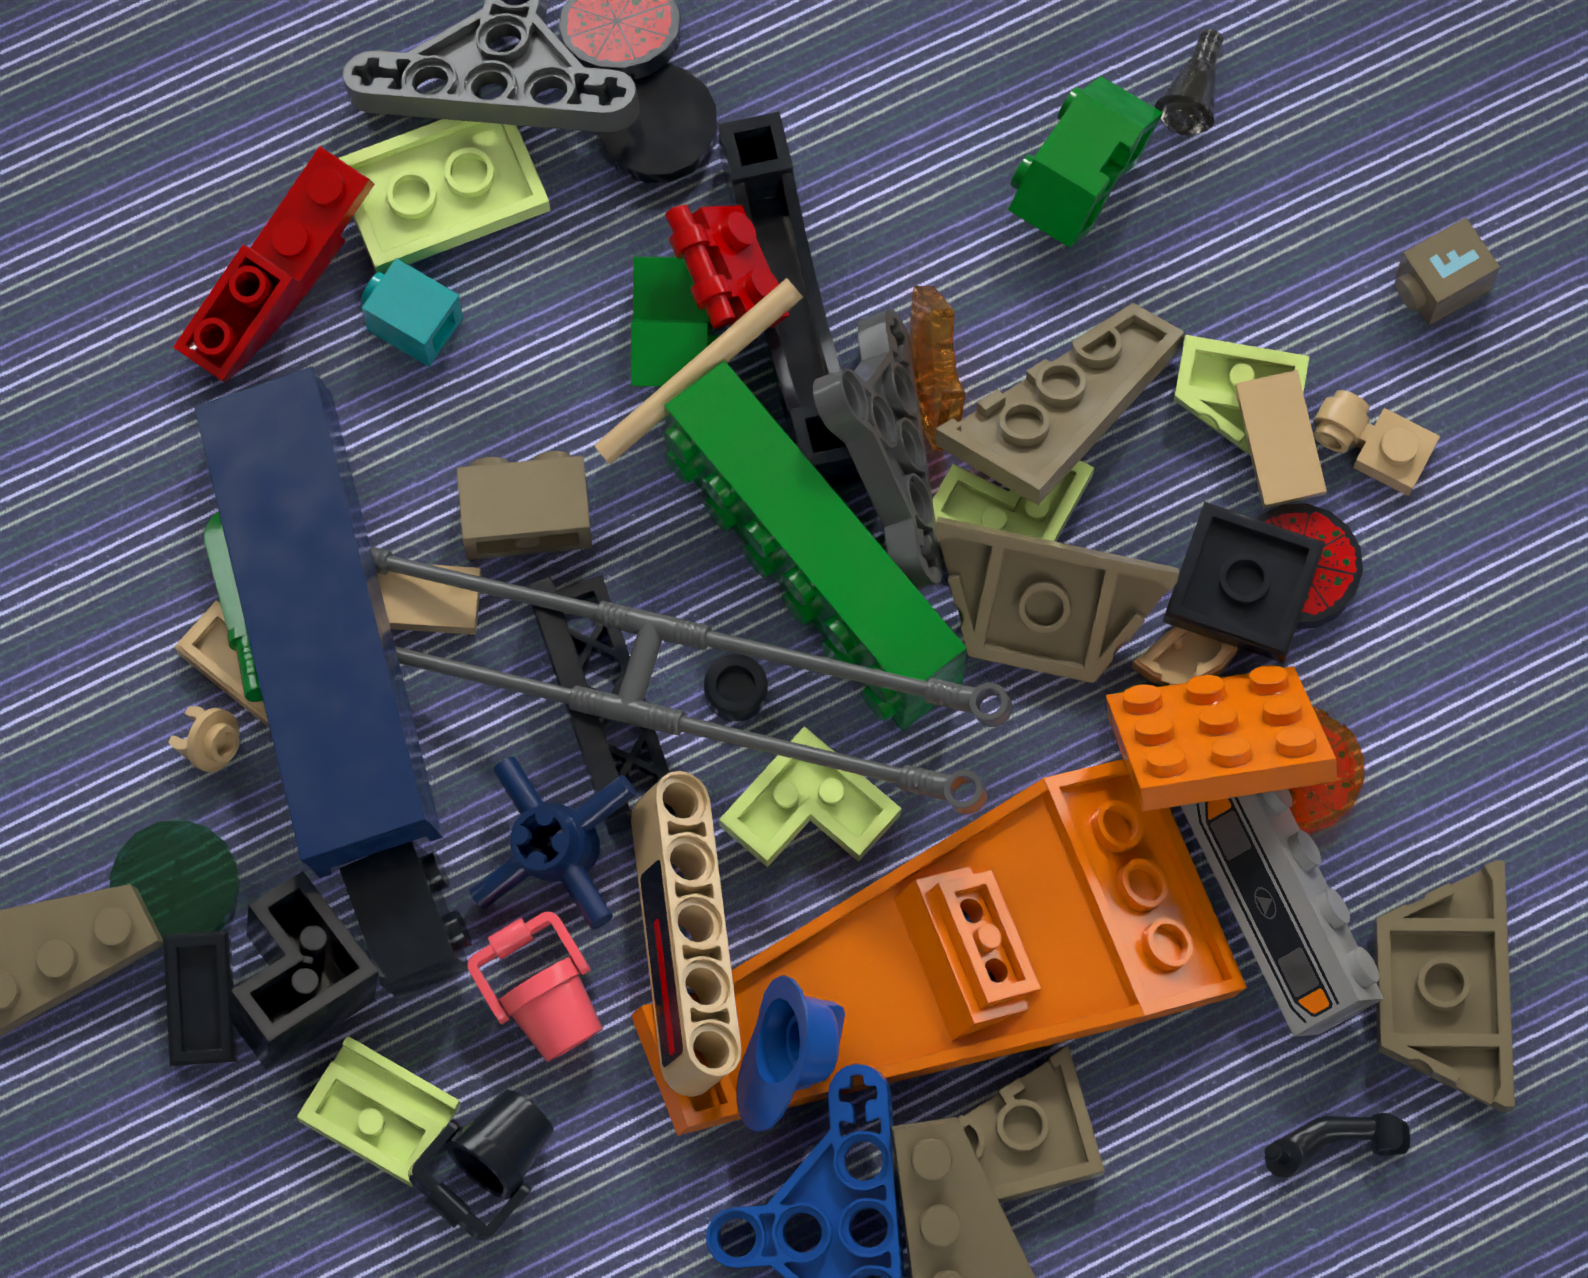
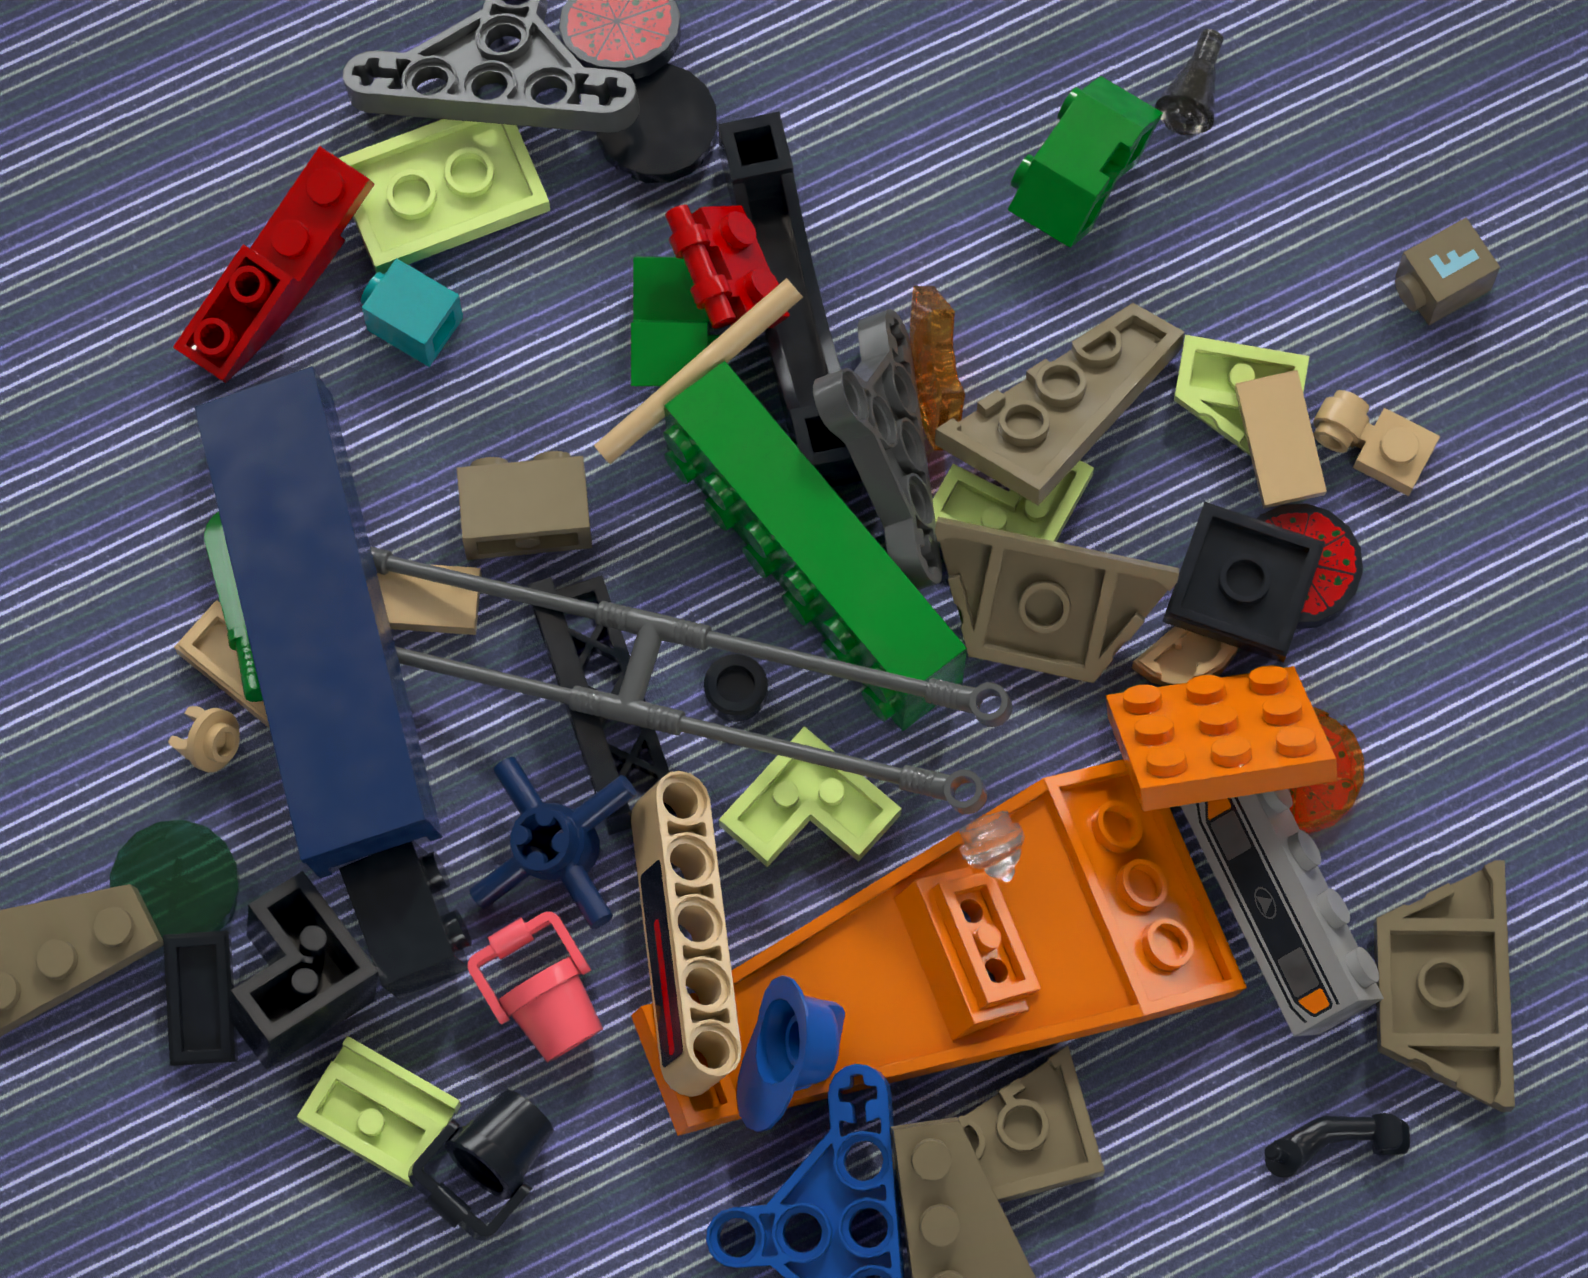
(993, 845): none -> clear plate

